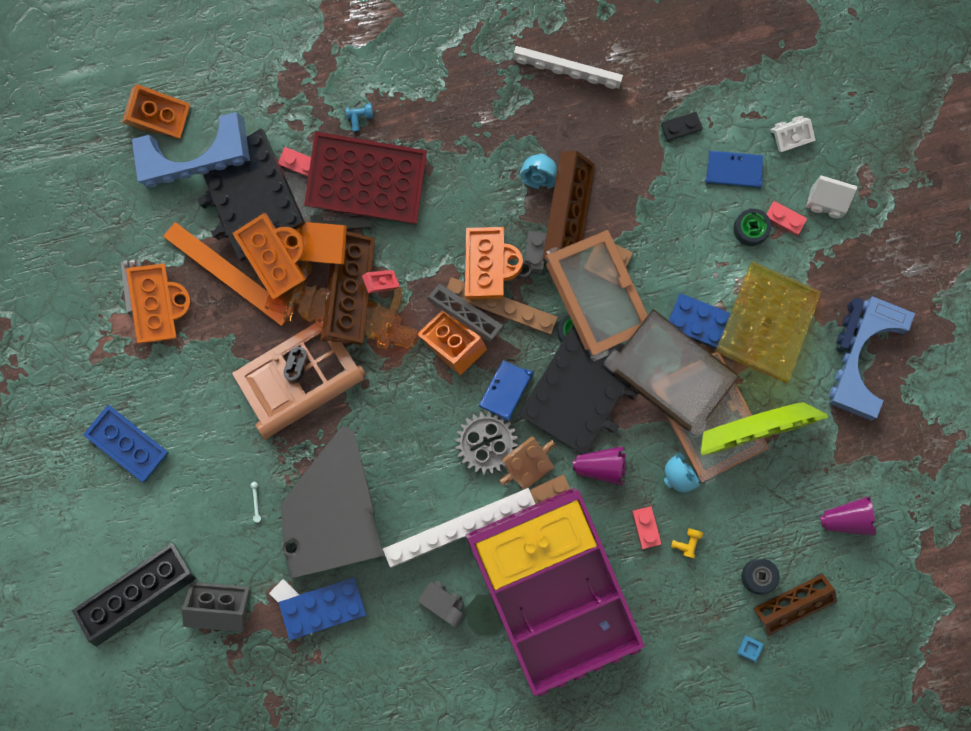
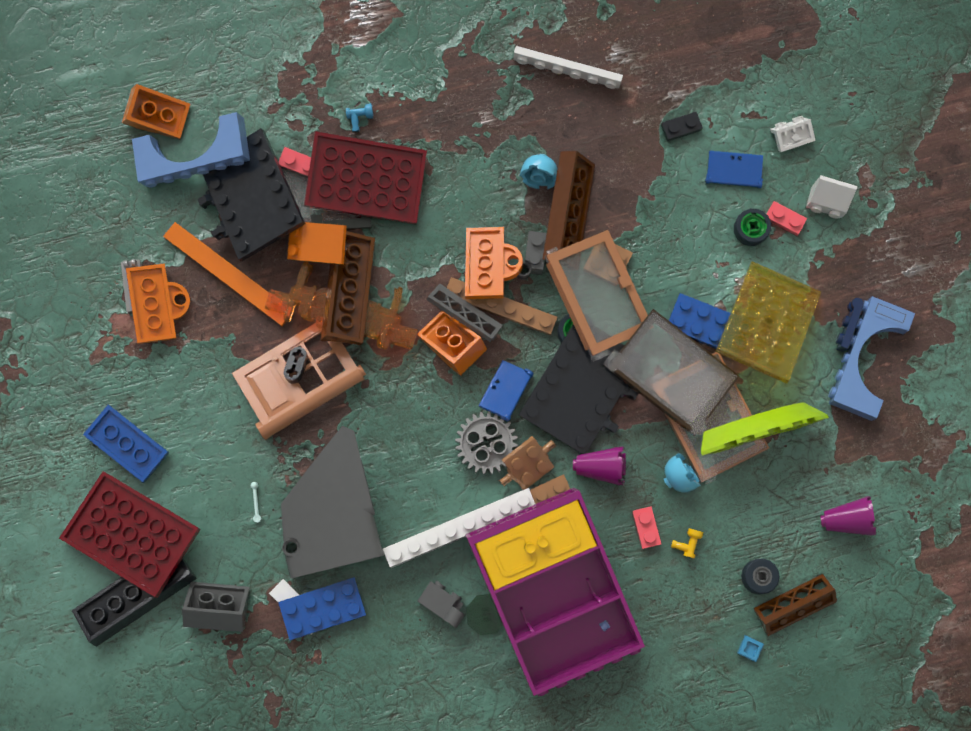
(130, 534): none -> dark red plate
(272, 254): orange plate -> none
(380, 281): coral plate -> none

